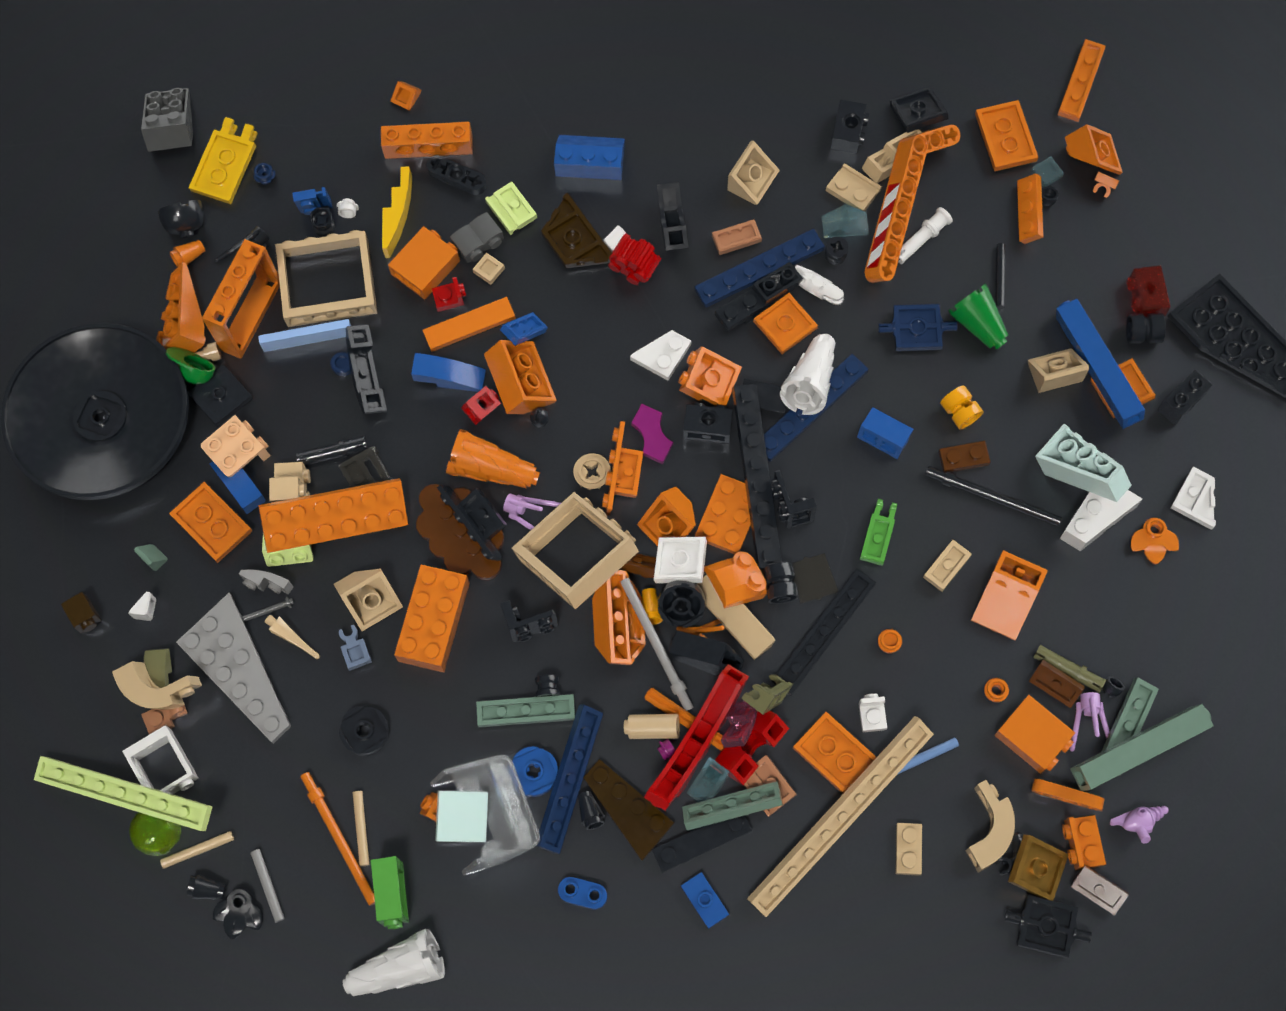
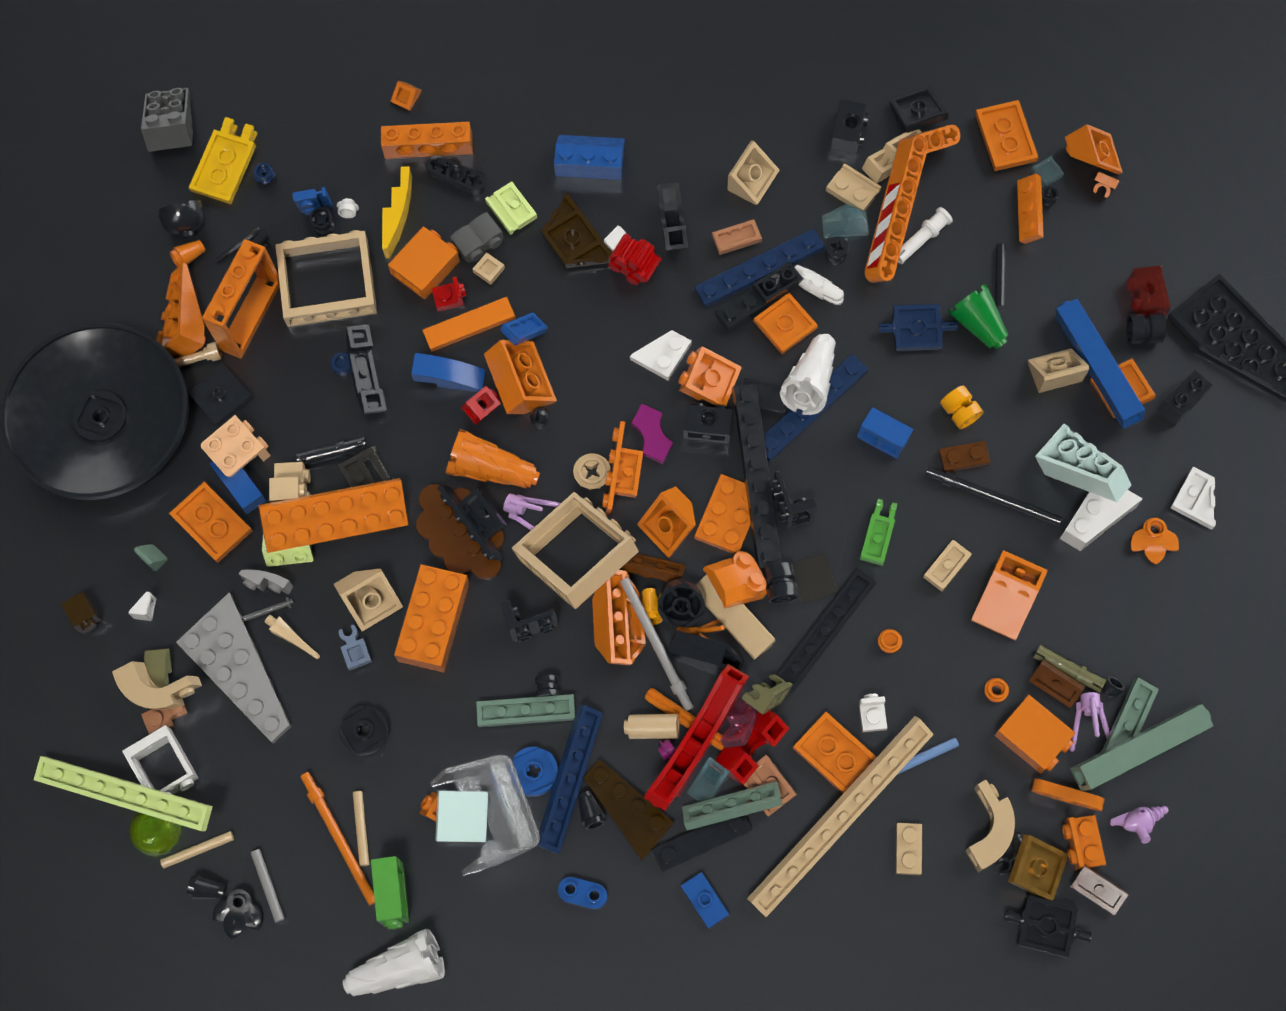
(192, 366): green cap -> none
(304, 335): light blue tile -> none
(680, 559): white plate -> none
(1081, 80): orange tile -> none

